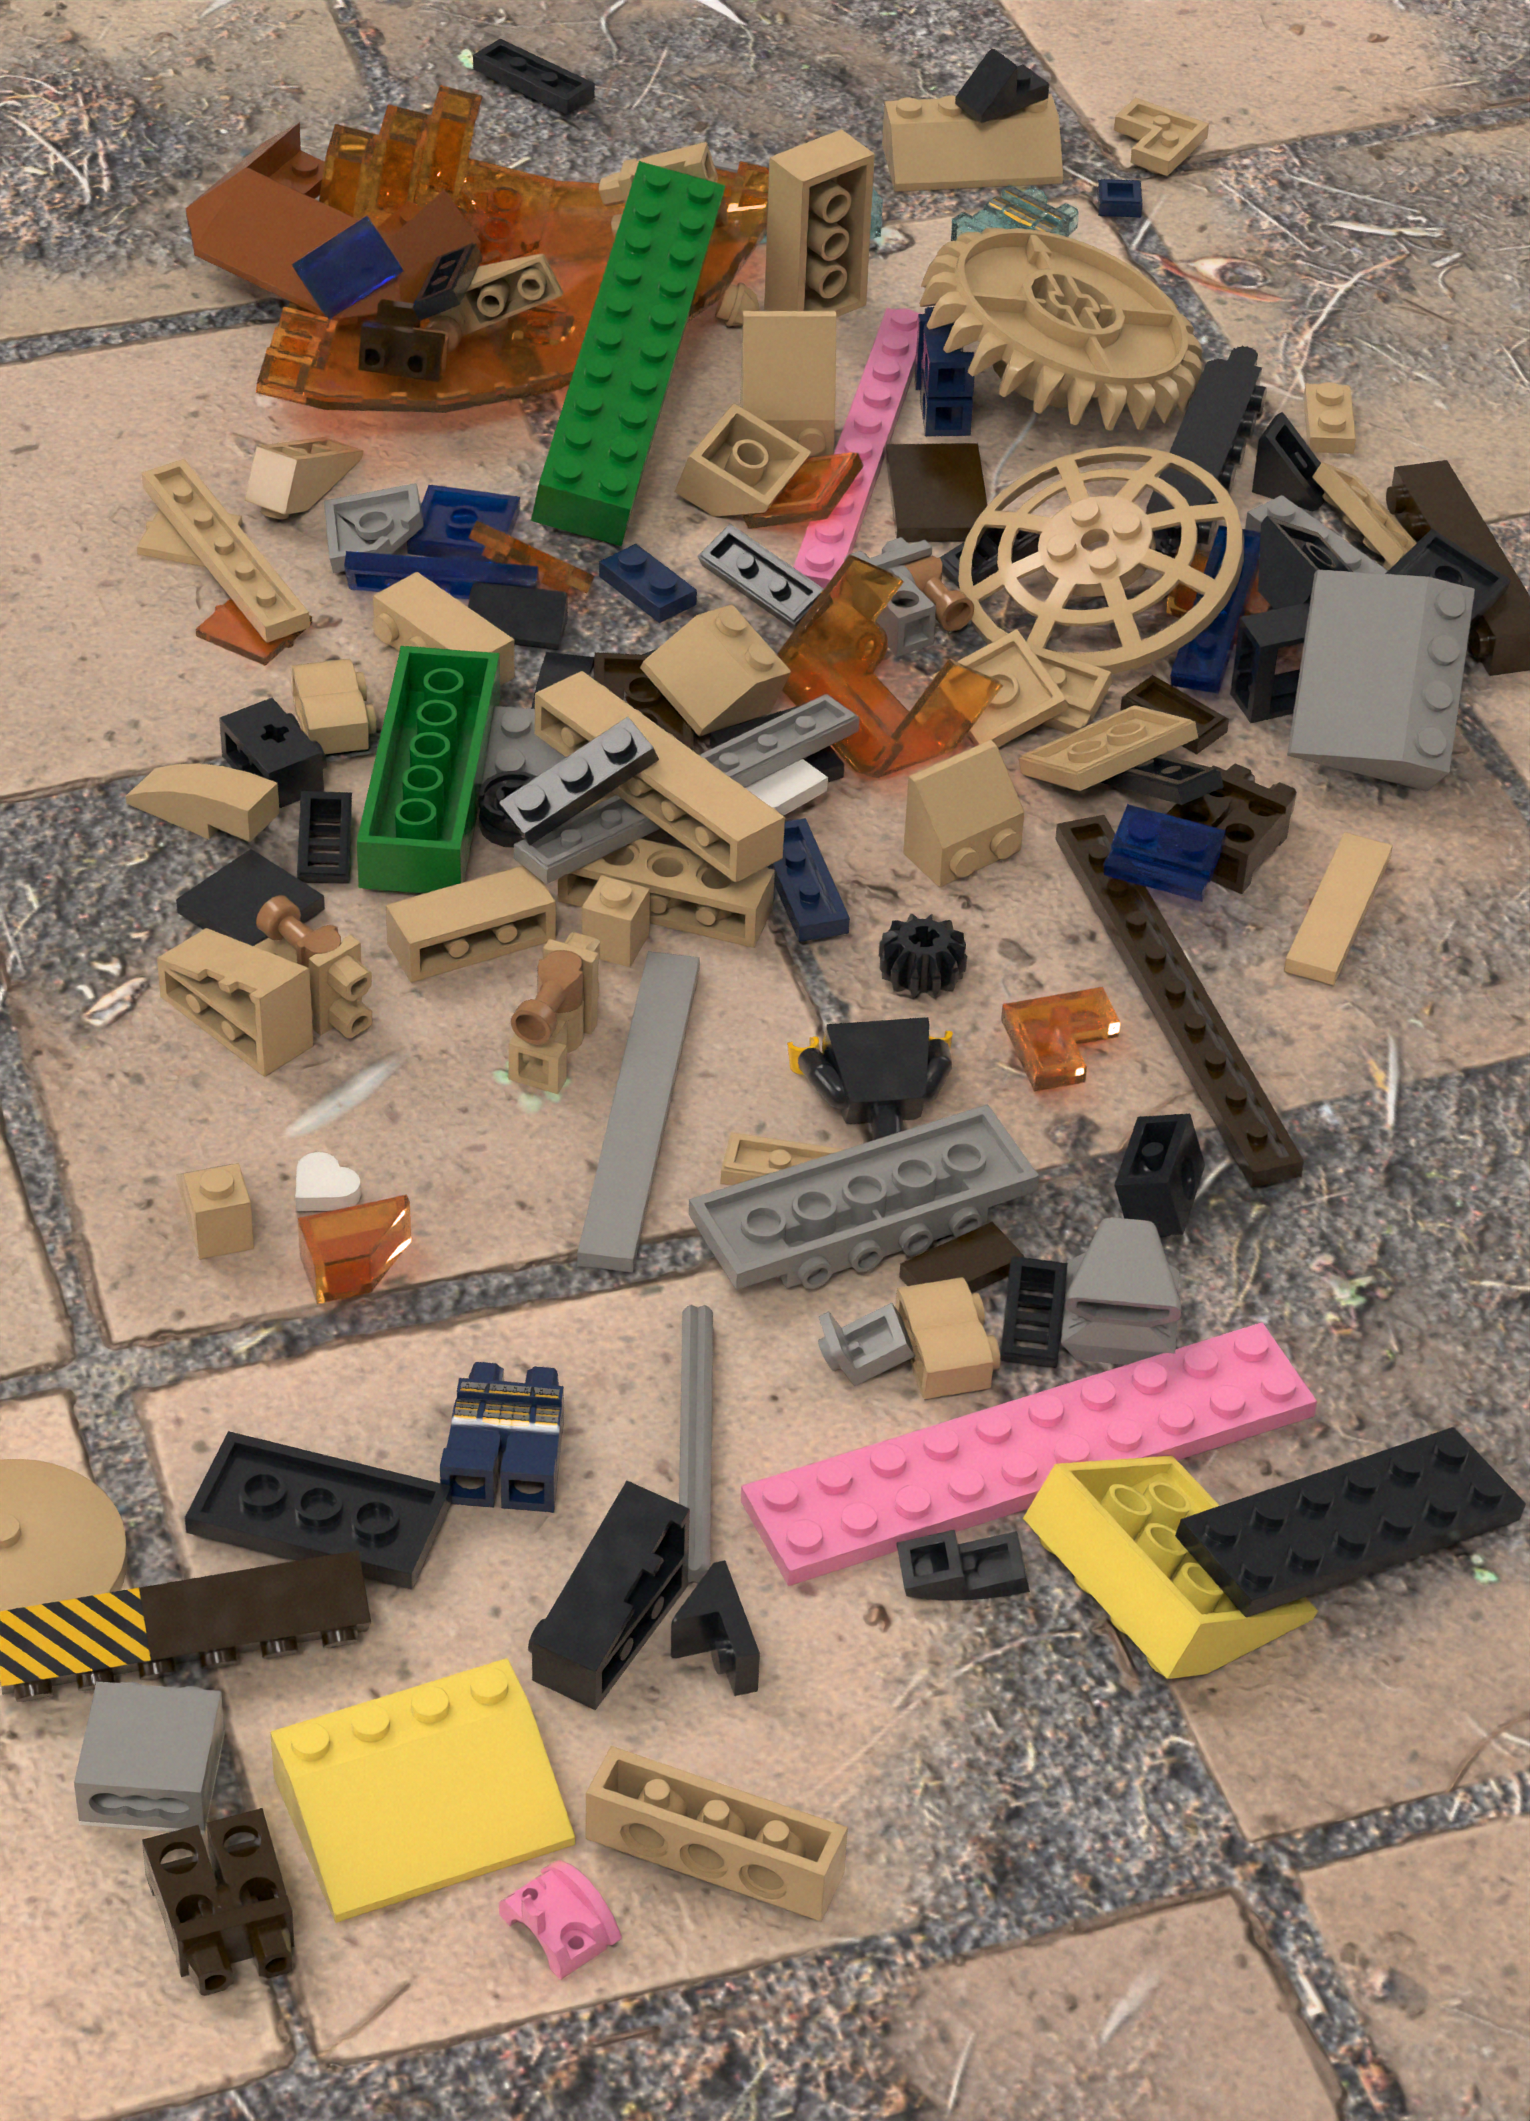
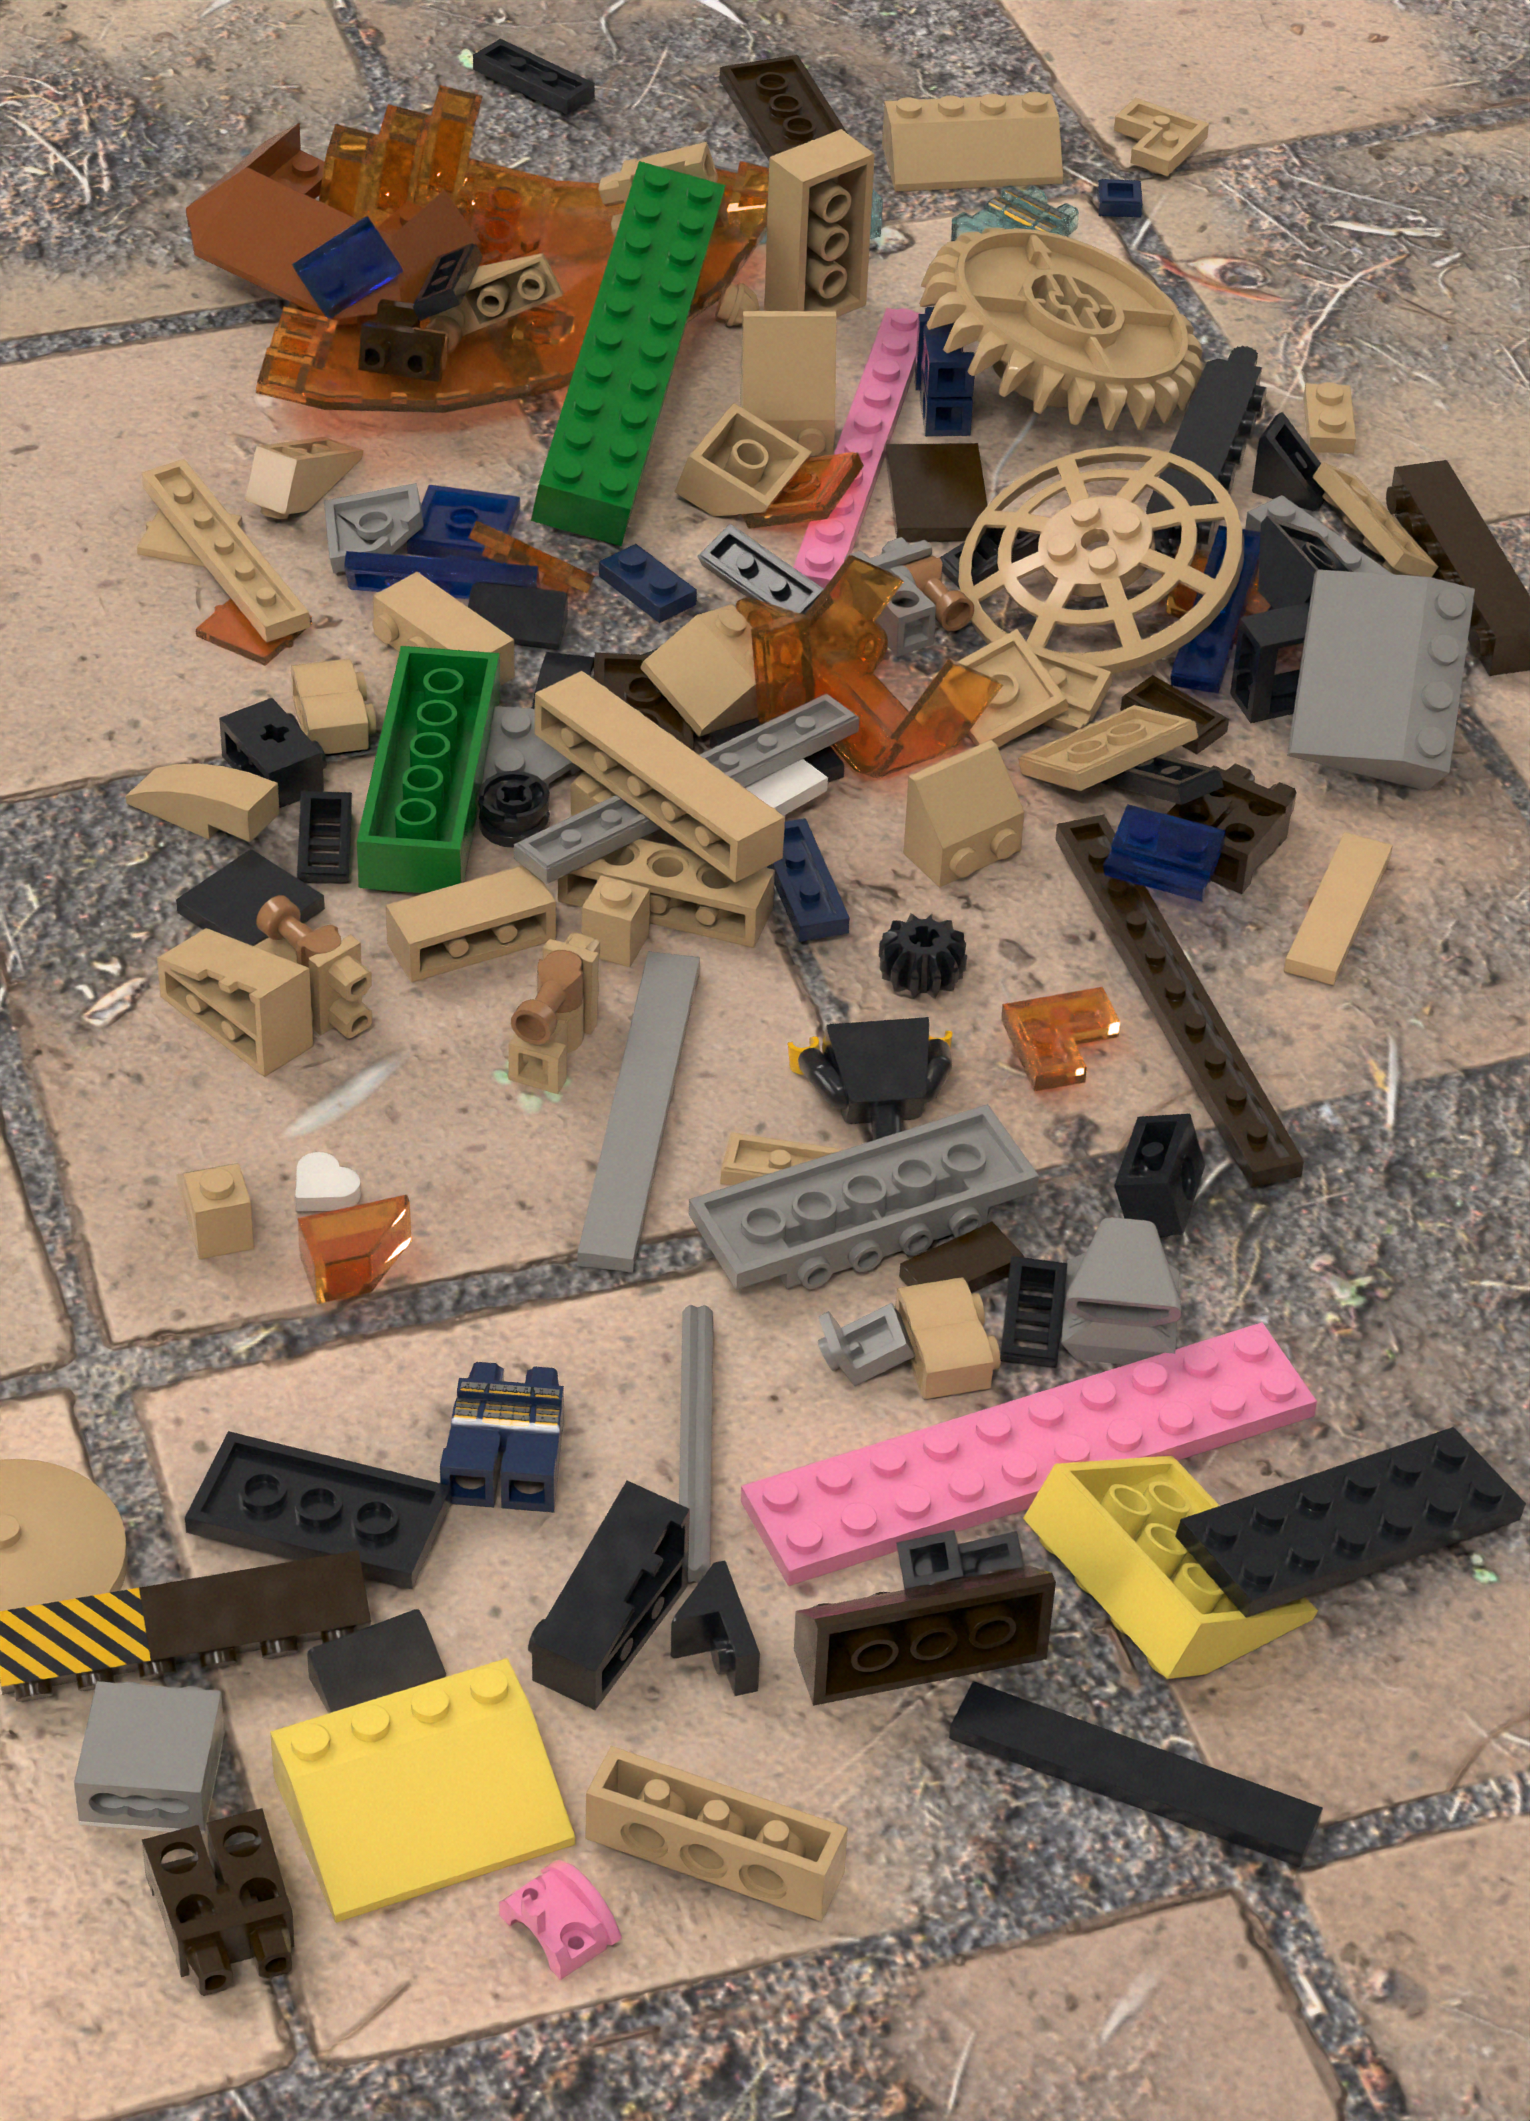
(375, 1662): none -> black slope
(579, 780): plate -> none
(779, 103): none -> dark brown tile
(780, 657): none -> clear orange bracket
(924, 1633): none -> dark brown slope
(1000, 88): black slope -> none
(1136, 1773): none -> black tile
(1445, 560): black tile -> none

